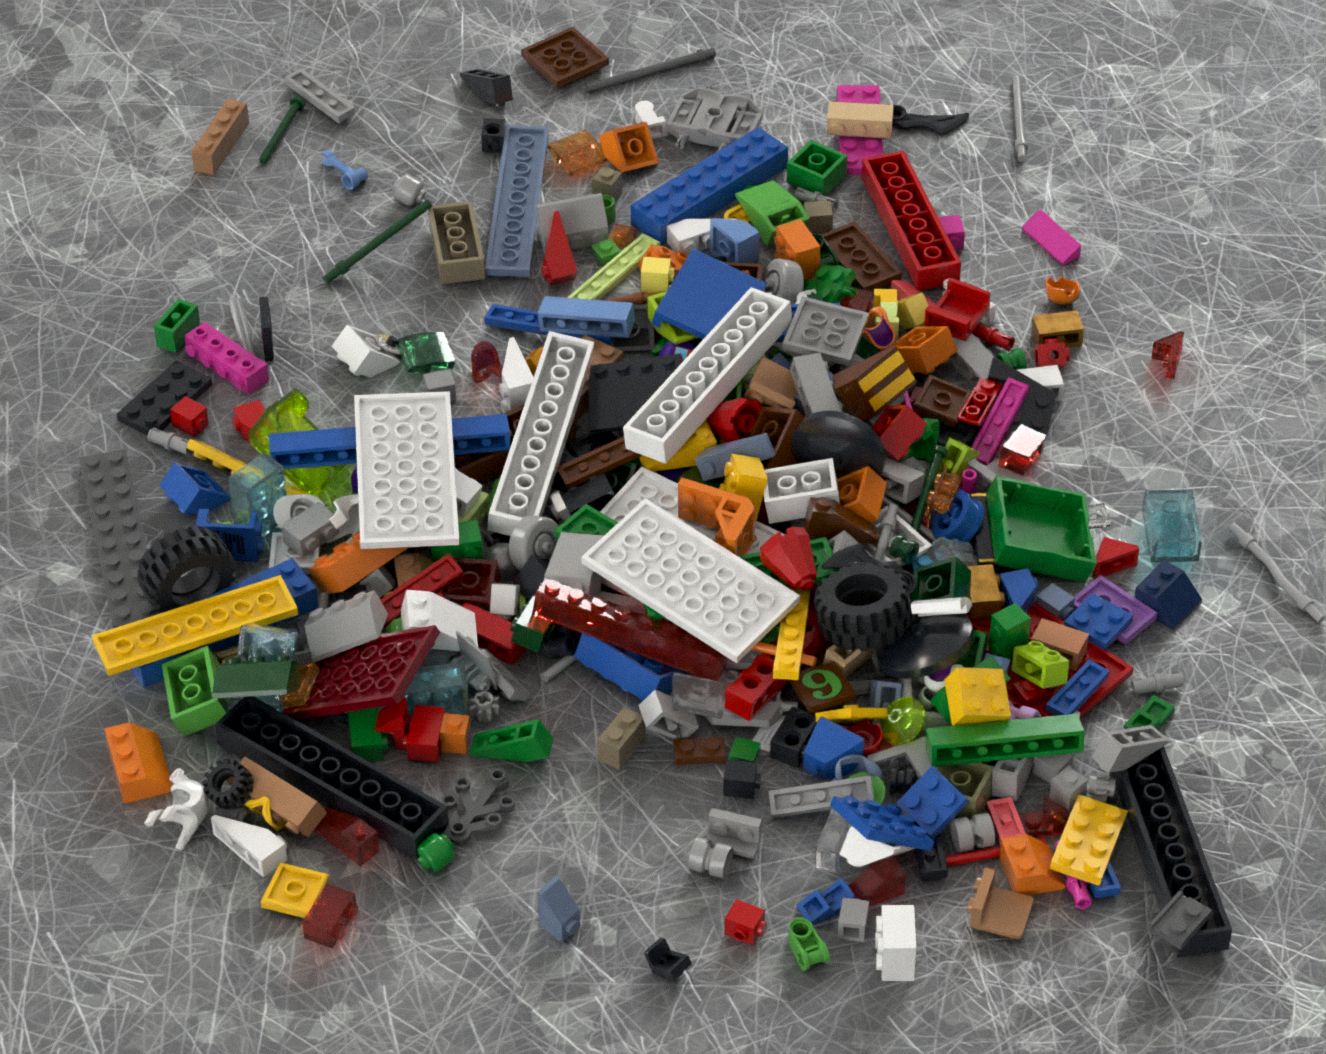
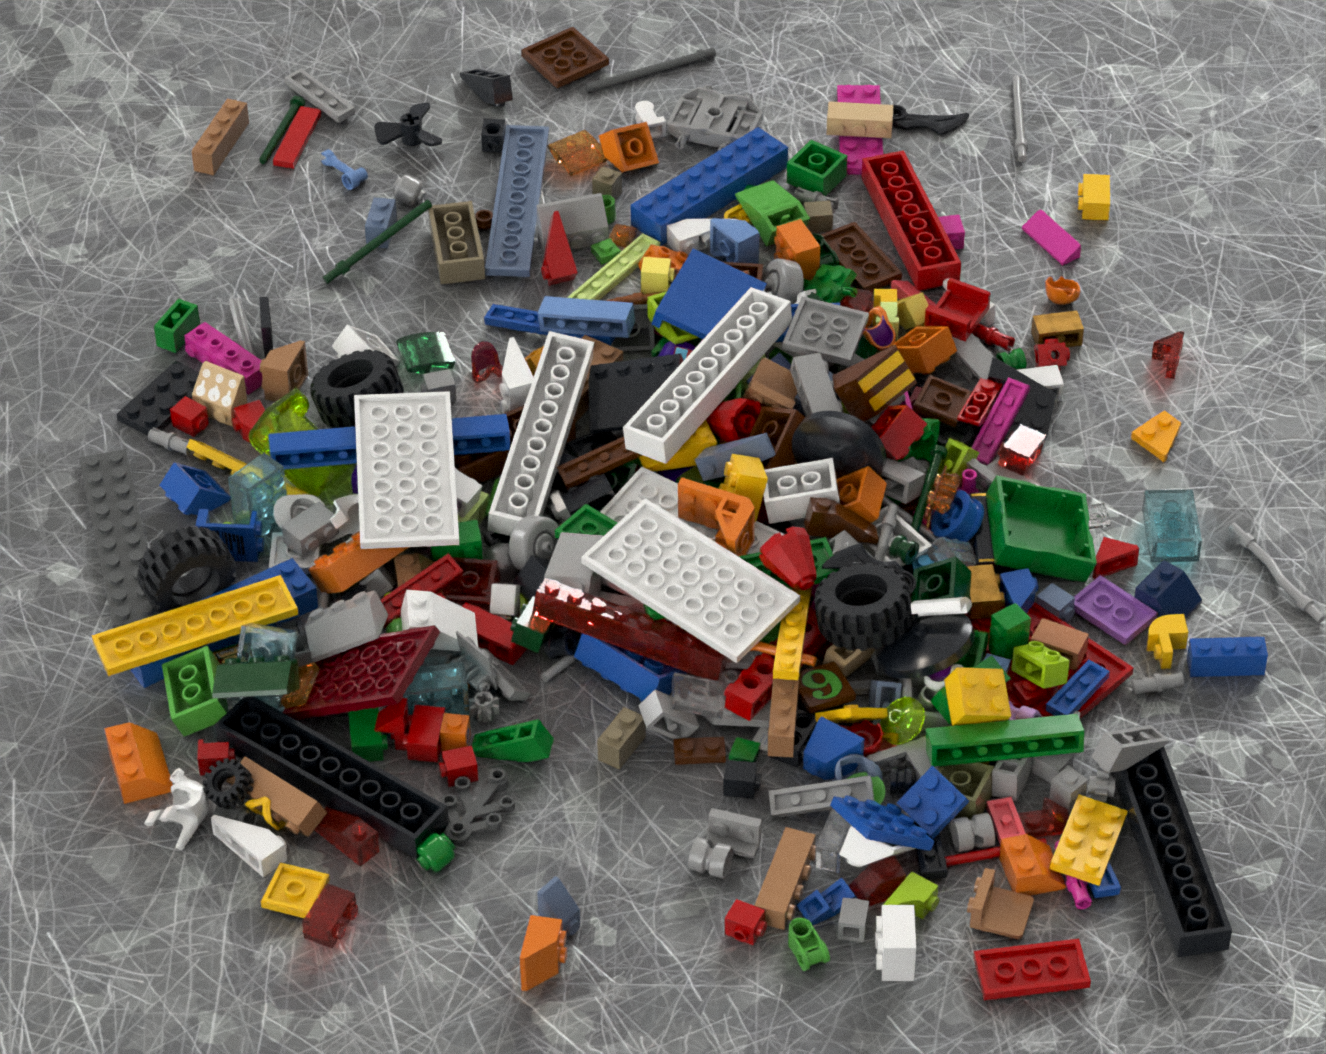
(211, 753): none -> red brick
(219, 391): none -> tan slope
(284, 370): none -> medium nougat slope
(297, 137): none -> red tile
(352, 375): none -> black tyre
(380, 217): none -> sand blue brick
(387, 343): piece -> none
(408, 129): none -> black piece
(458, 763): none -> red brick
(484, 219): none -> reddish brown plate
(542, 951): none -> orange slope
(665, 961): black bracket -> none
(783, 718): none -> medium nougat brick
(785, 877): none -> medium nougat brick
(917, 892): none -> lime arch
(1031, 969): none -> red plate
(1095, 197): none -> yellow brick
(1100, 620): blue plate -> none
(1154, 713): green slope -> none
(1158, 434): none -> light orange wing
(1166, 635): none -> yellow brick
(1180, 920): dark grey plate -> none
(1227, 656): none -> blue brick

